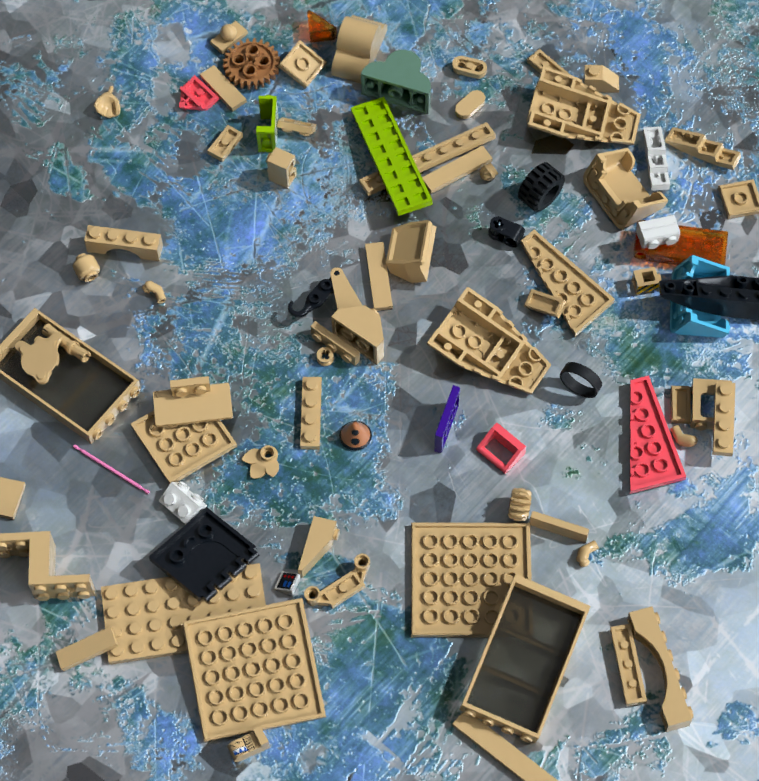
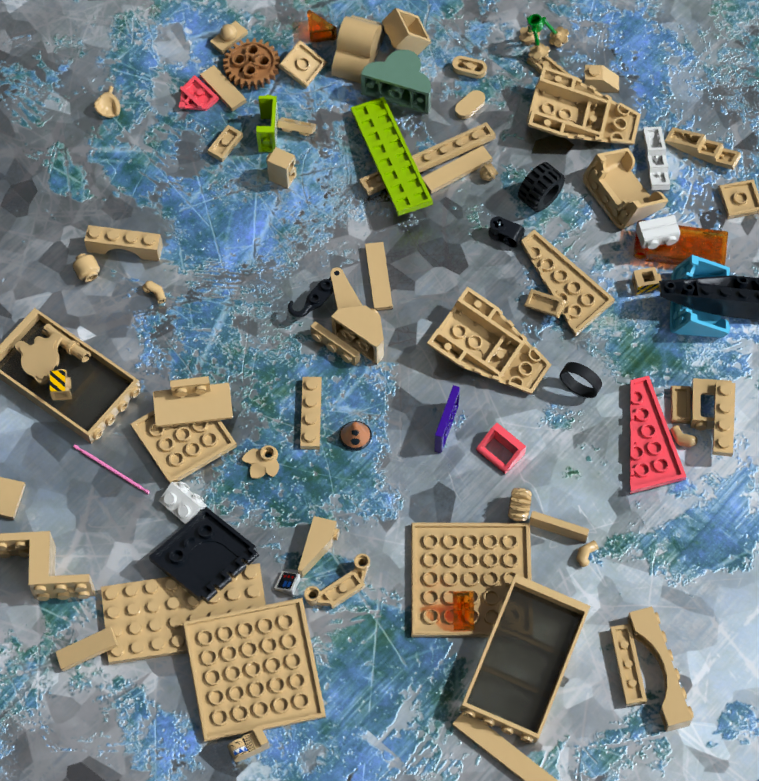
(60, 385): none -> brick
(325, 362): tan bush -> none
(406, 31): none -> tan piece
(411, 250): tan helmet -> none
(463, 610): none -> clear orange slope
(532, 32): none -> tan plant

